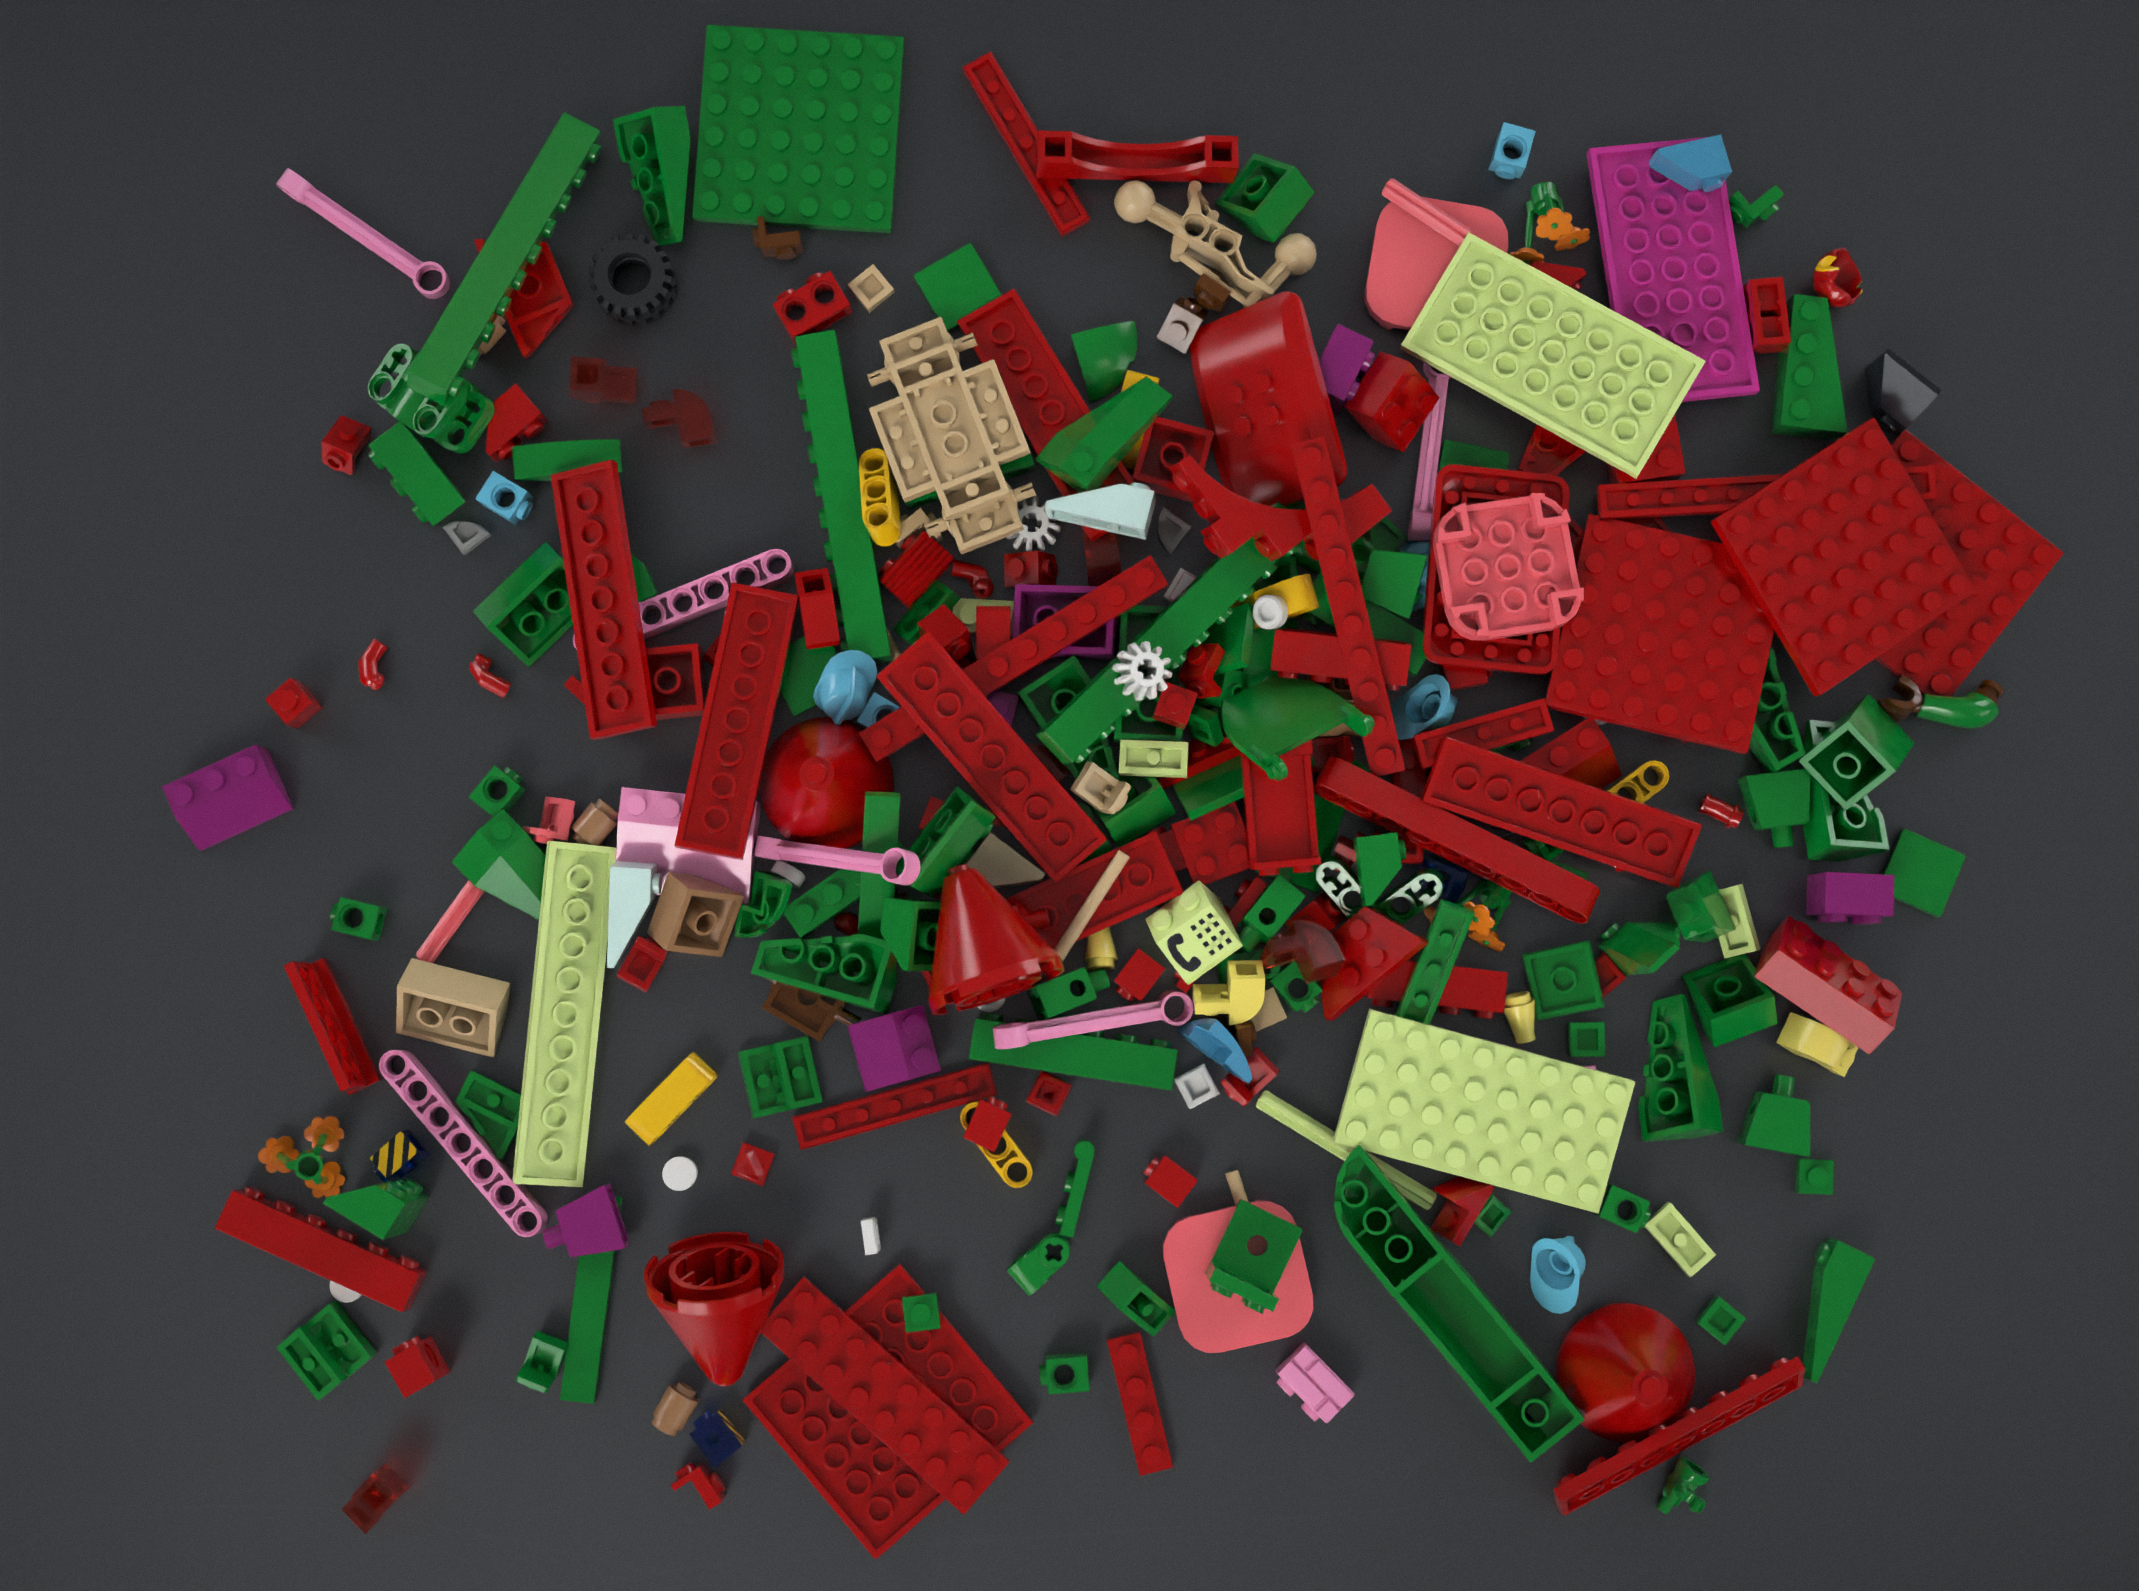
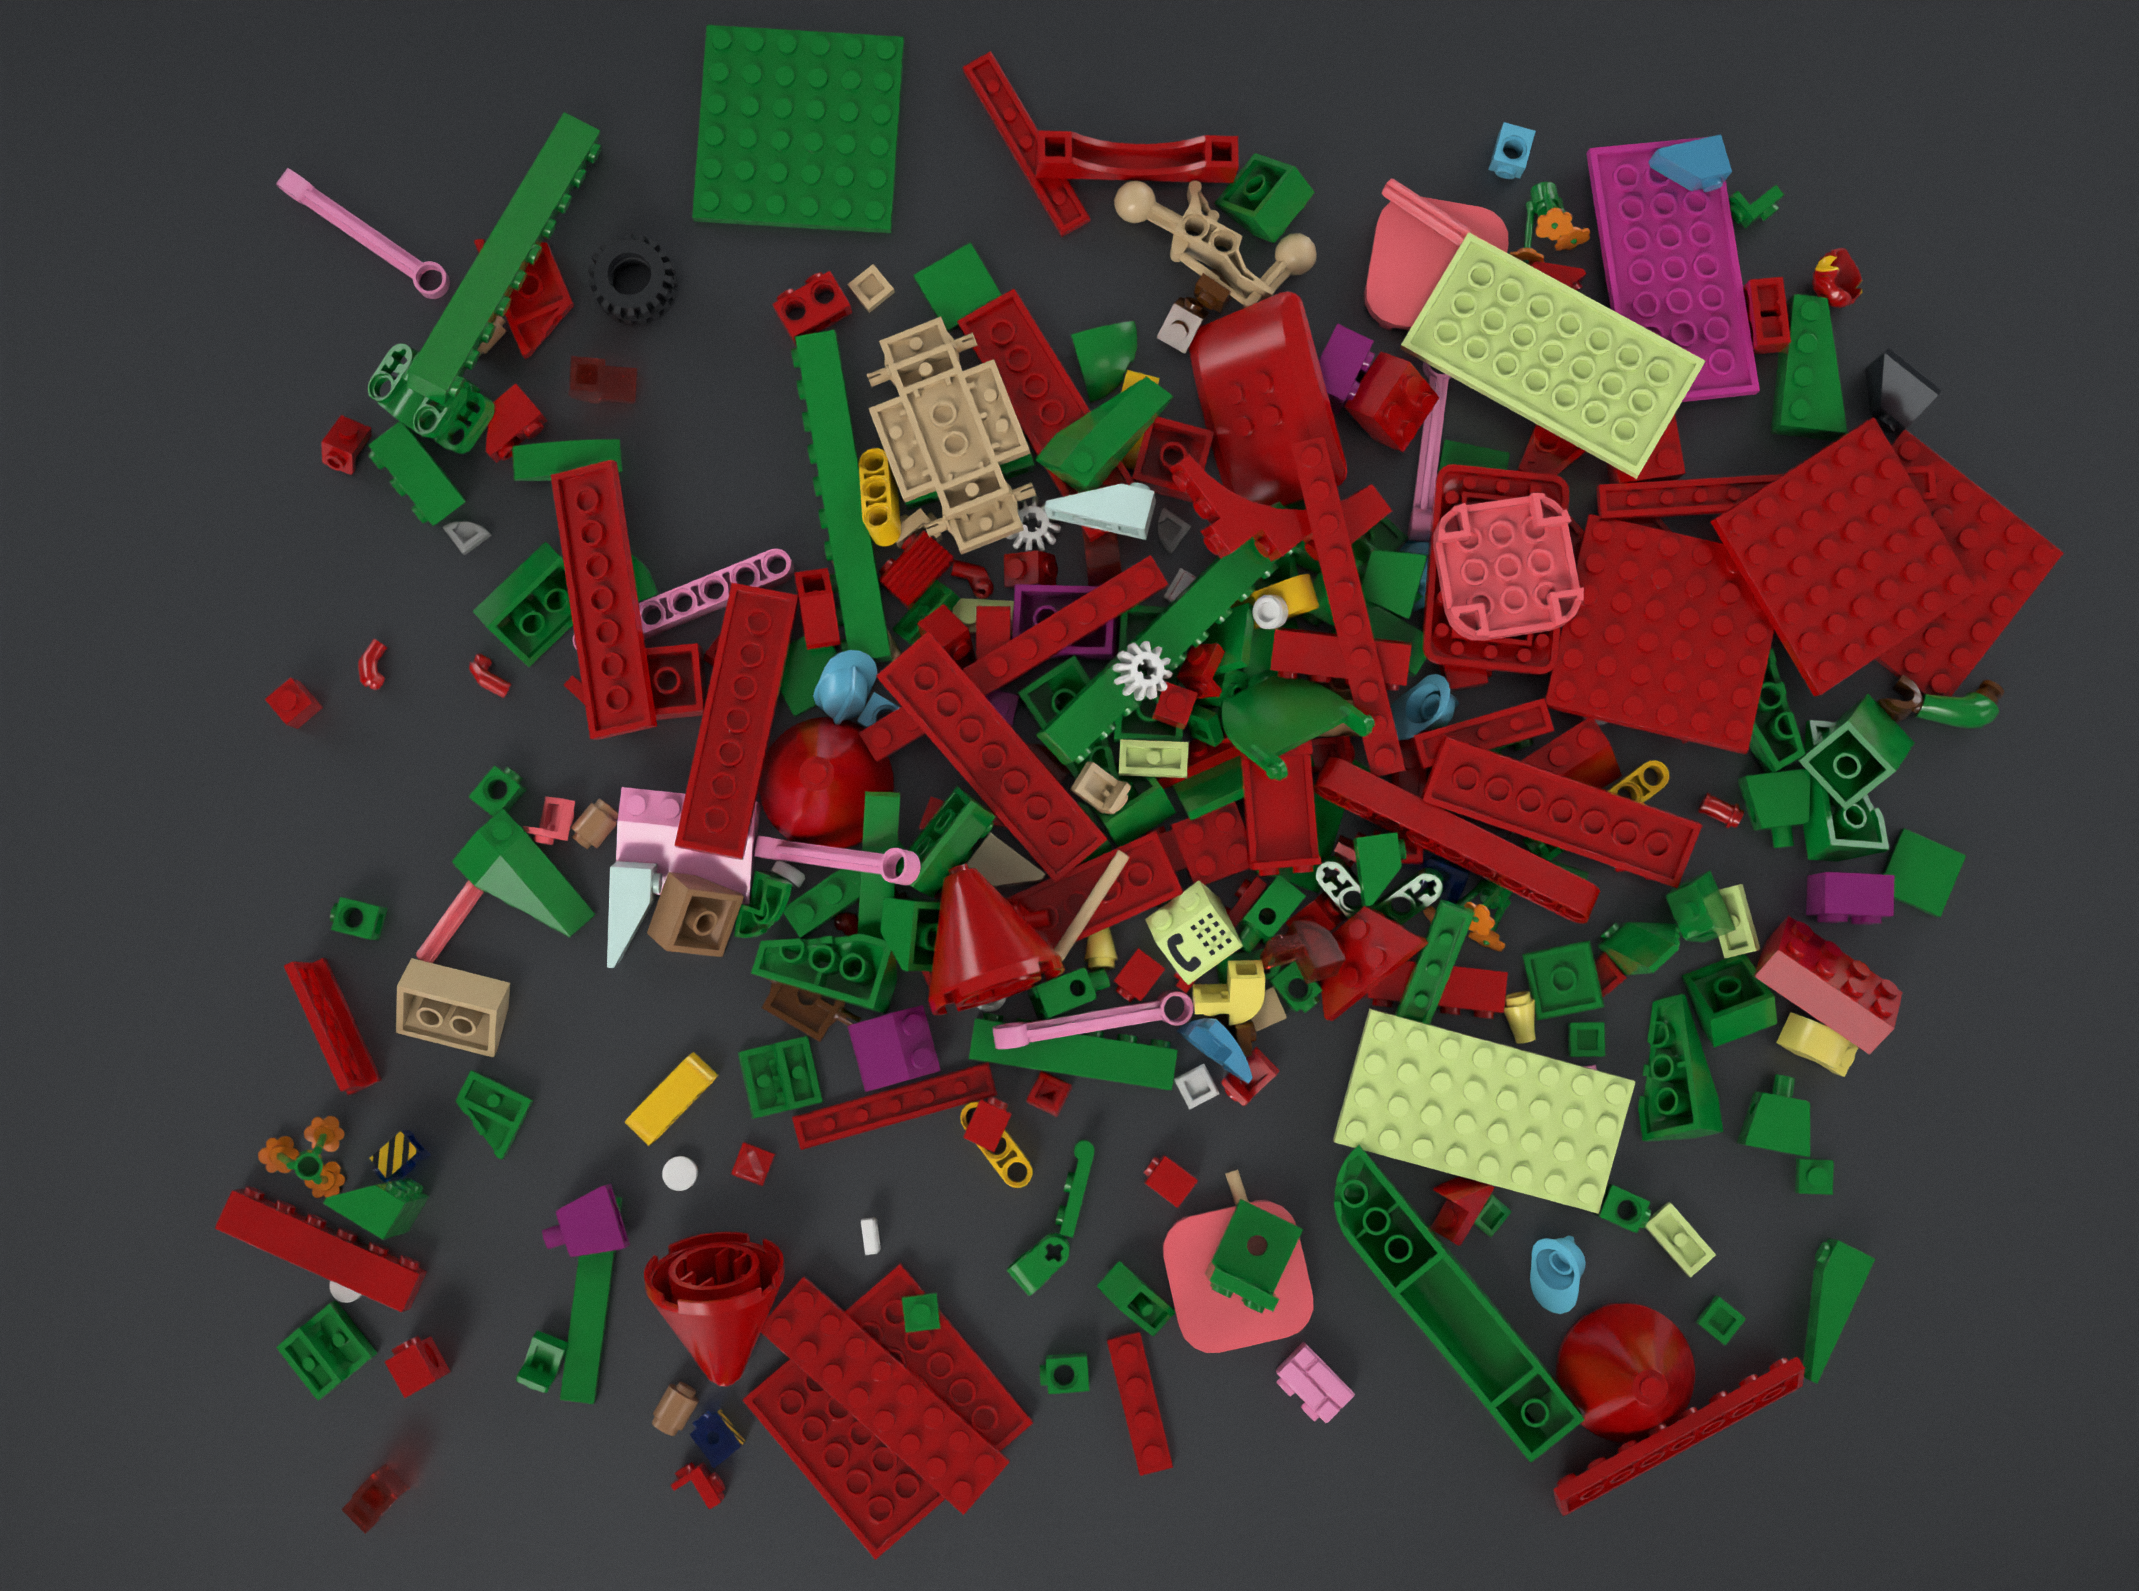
(228, 797): magenta slope -> none
(447, 1137): bright pink beam -> none
(495, 488): medium azure brick -> none
(564, 1015): yellowish green plate -> none
(642, 963): red bracket -> none
(657, 152): green wedge -> none
(691, 415): clear red brick -> none
(781, 245): reddish brown bracket -> none
(1324, 1137): yellowish green axle -> none
(1681, 1486): green piece -> none

